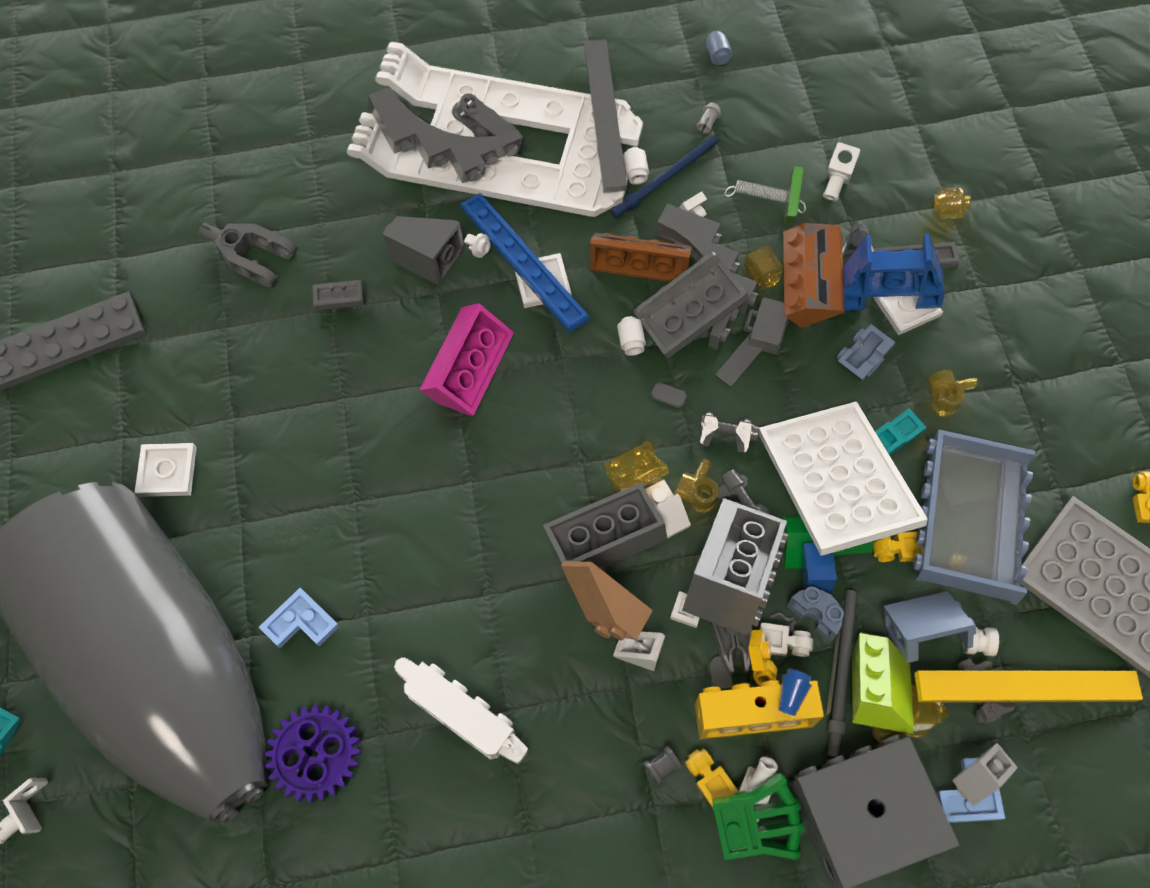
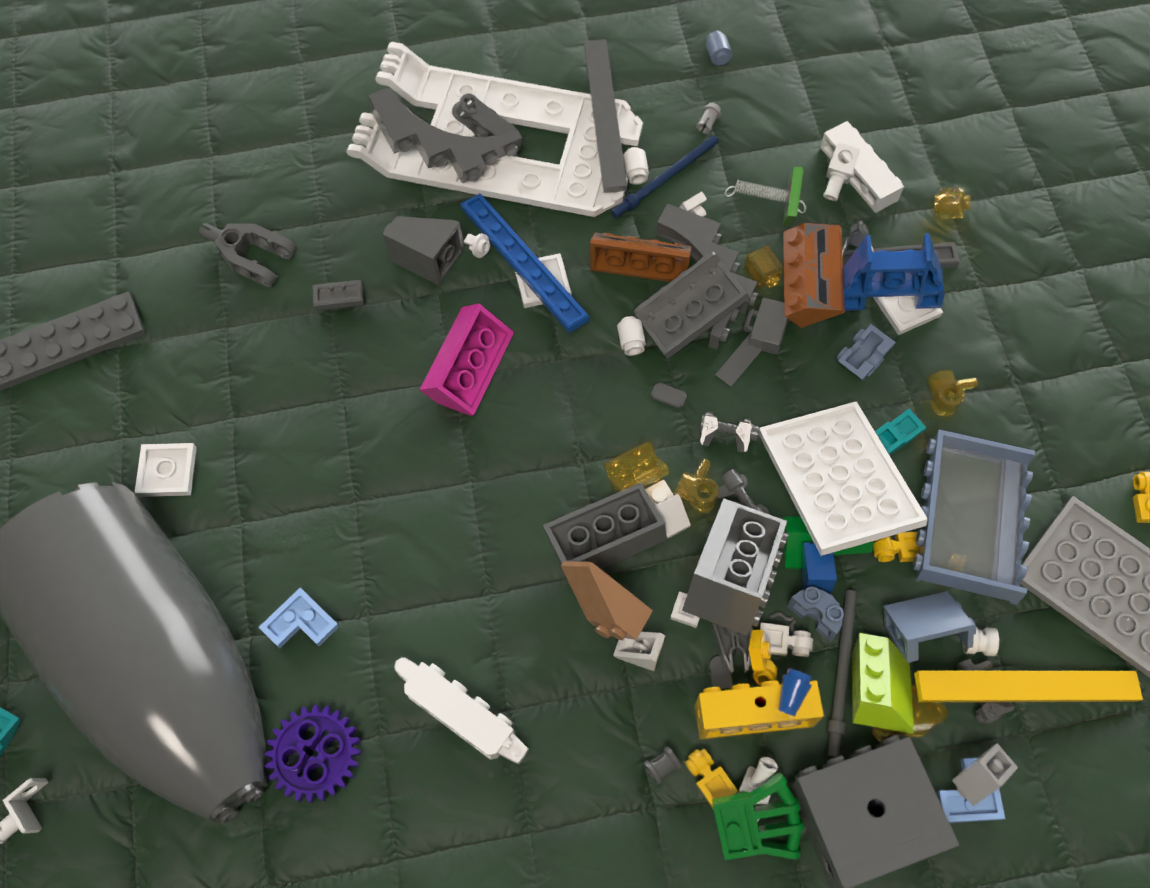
(833, 670): white sticker -> none
(870, 174): none -> white brick

